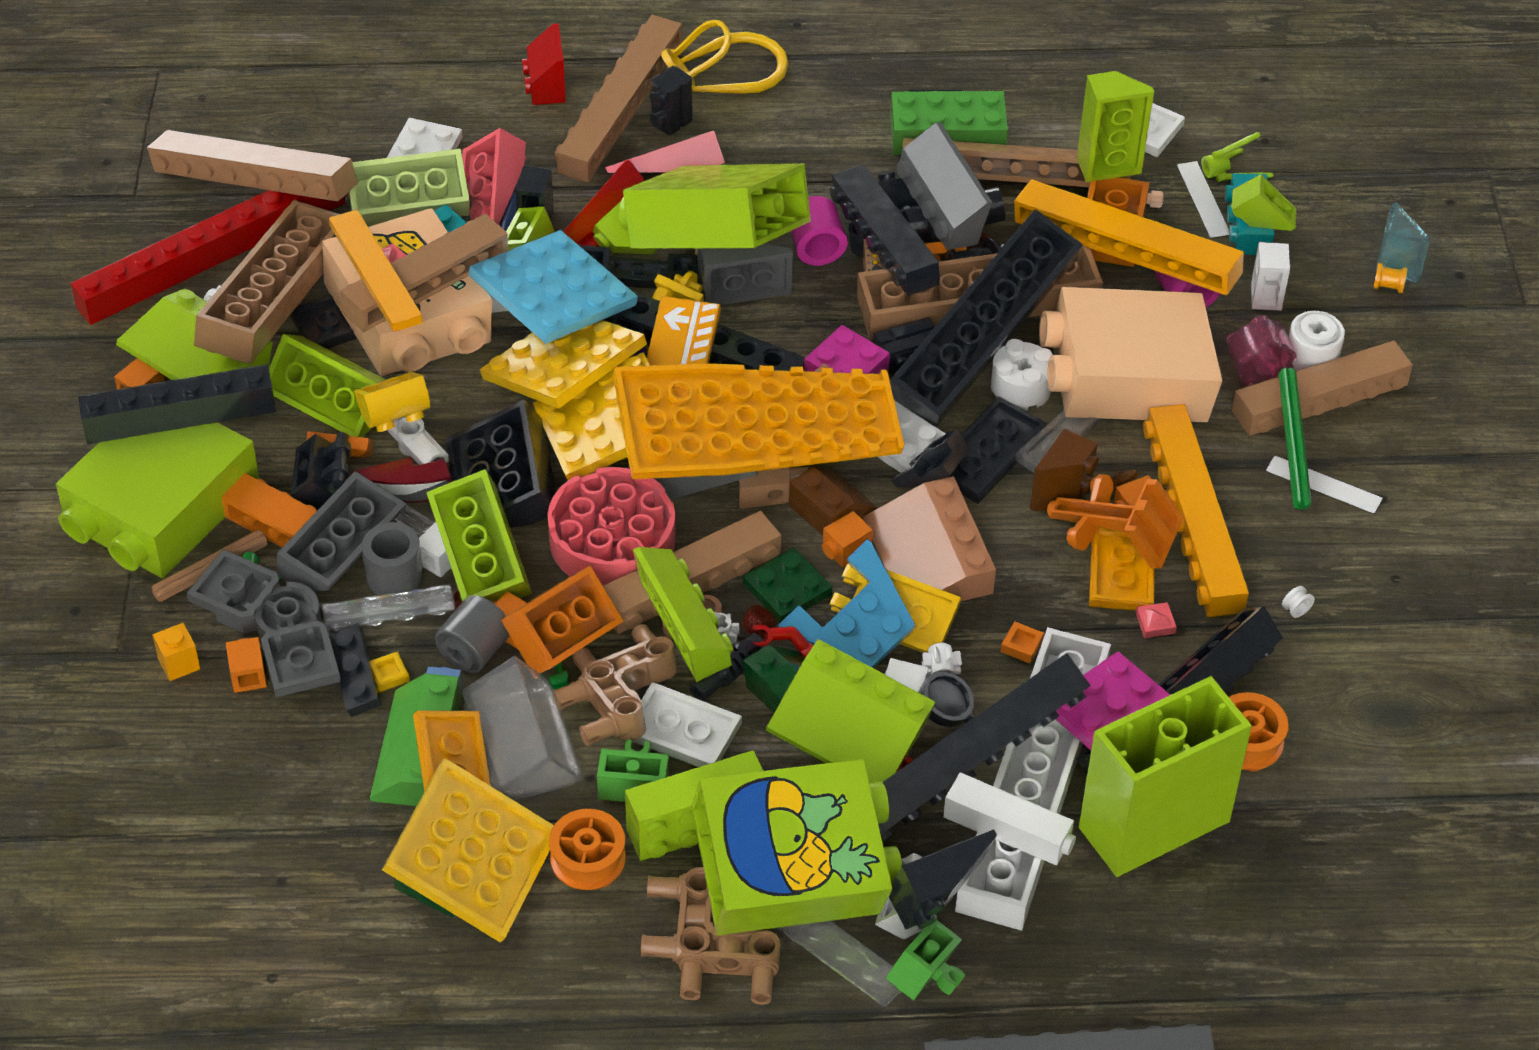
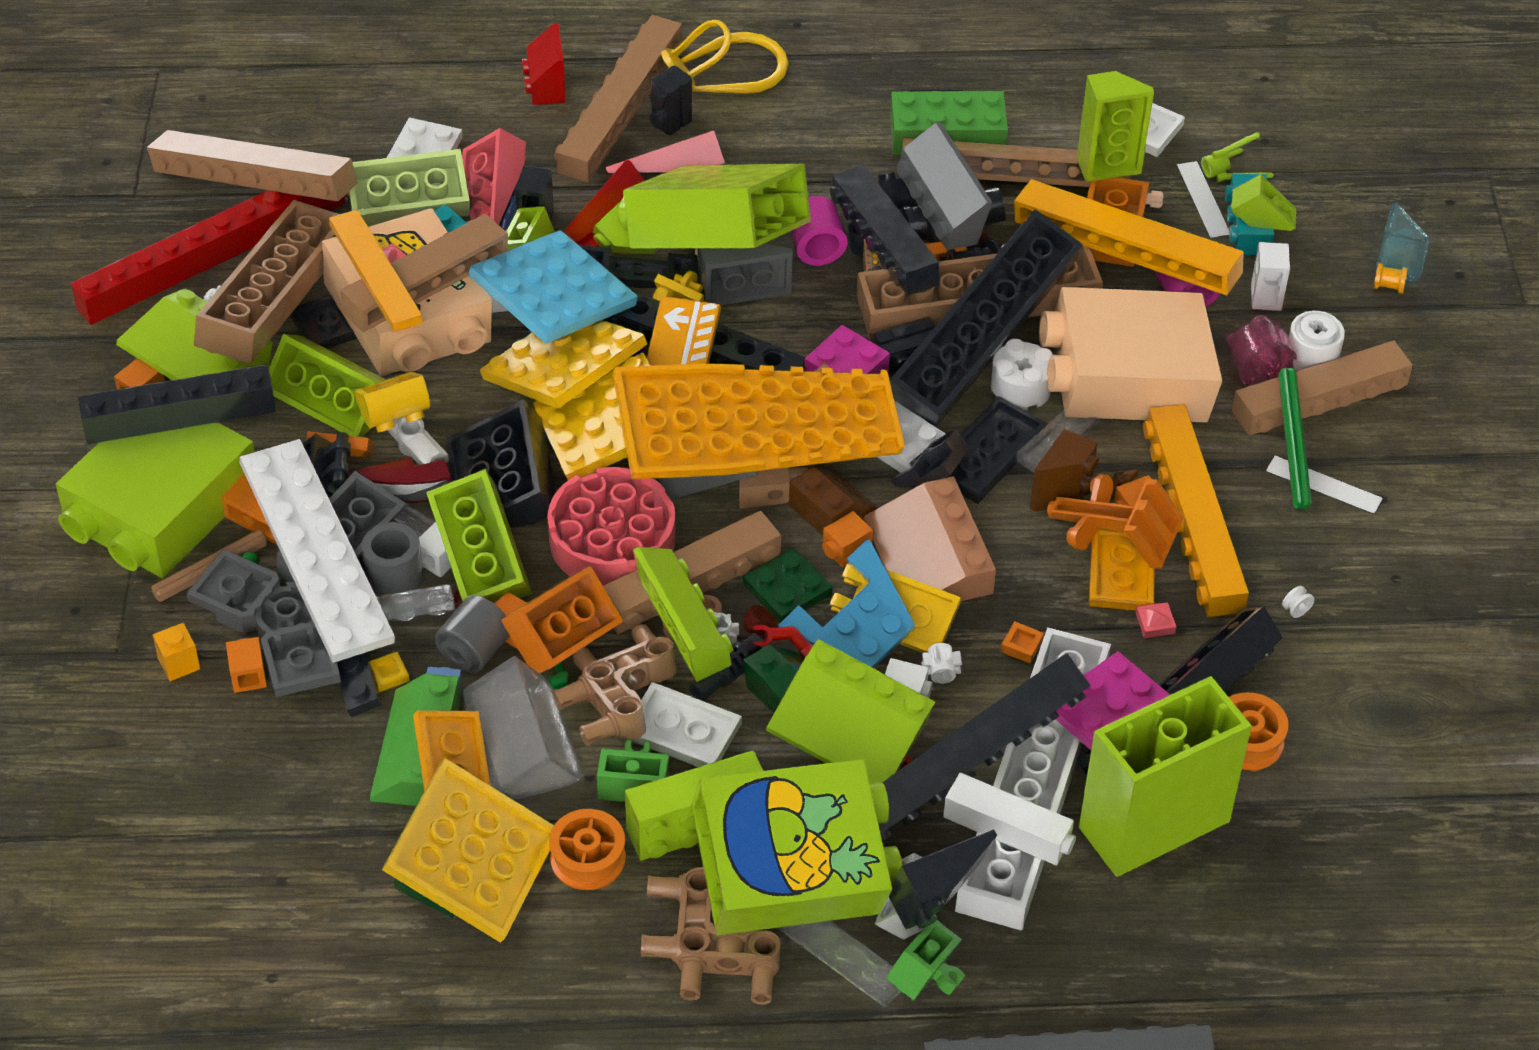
(317, 551): none -> white plate
(951, 697): black piece -> none

